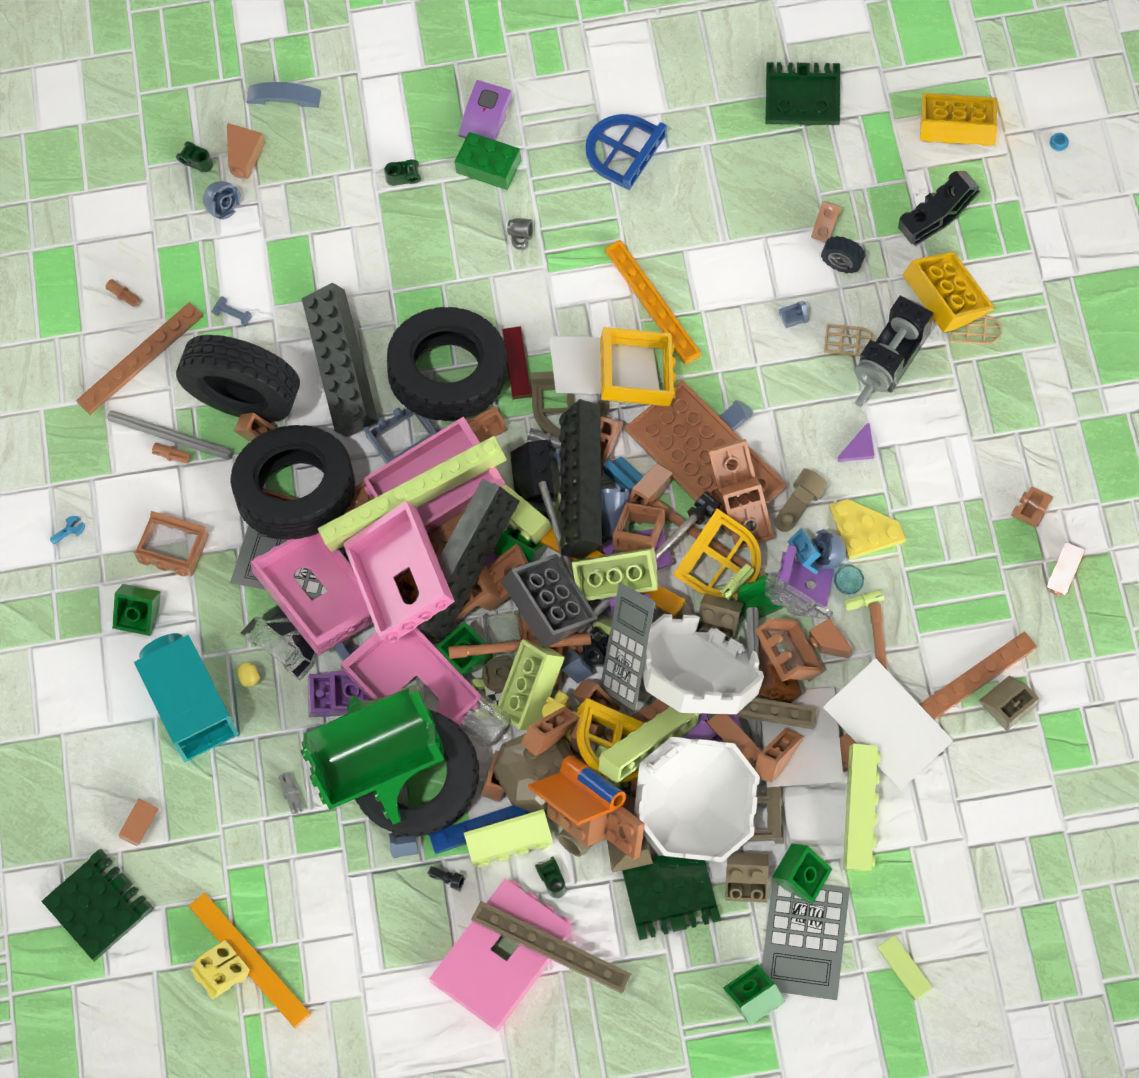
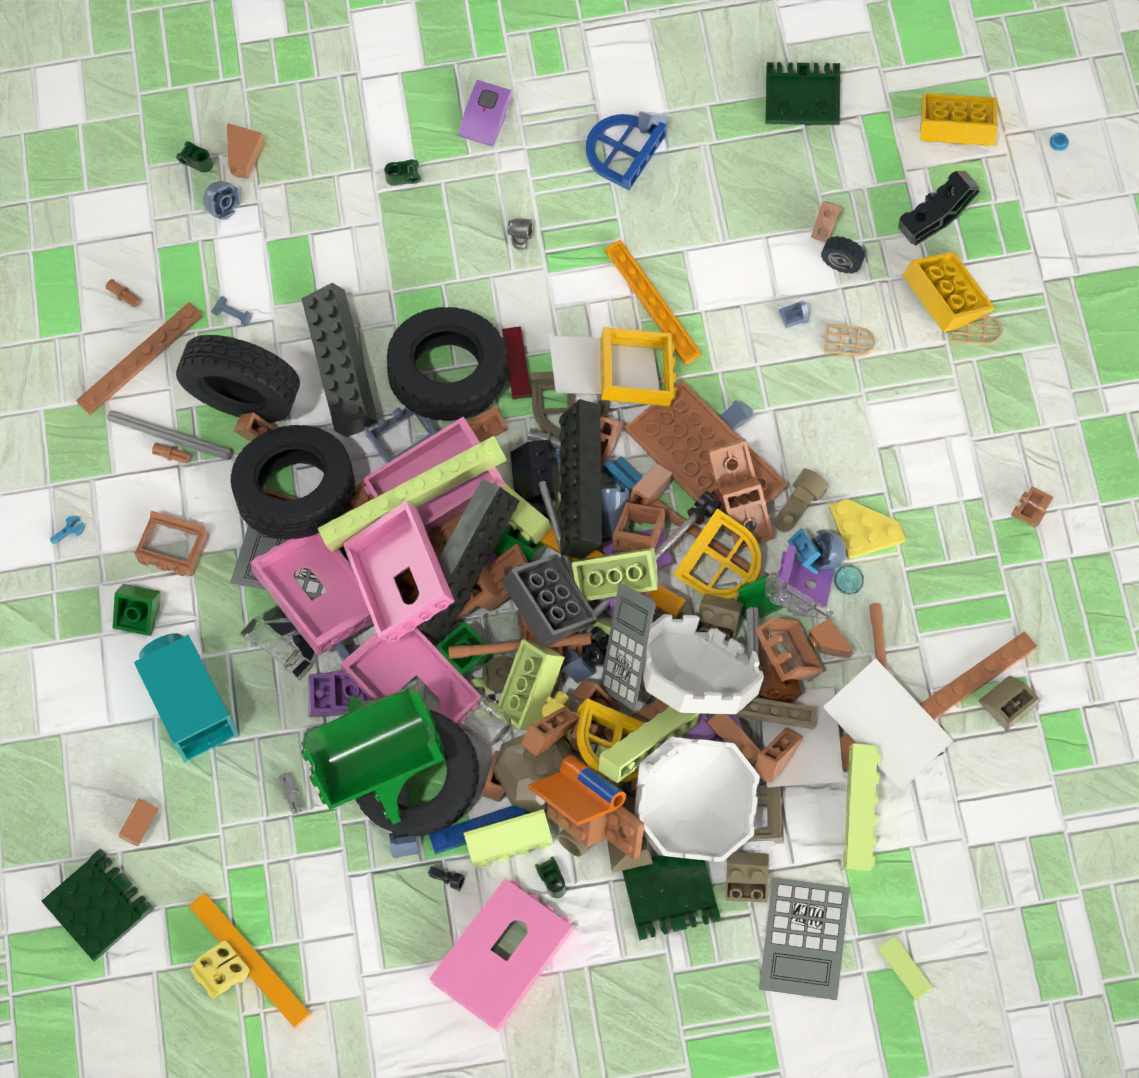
(248, 674): light yellow piece -> none
(284, 92): sand blue slope -> none
(487, 160): green brick -> none
(551, 947): dark tan plate -> none
(647, 118): none -> sand blue tile
(736, 581): yellowish green axle -> none
(754, 994): green slope -> none
(802, 872): green slope -> none
(860, 447): medium lavender tile -> none
(863, 600): yellowish green axle -> none
(889, 357): black piece -> none
(1065, 569): slope -> none

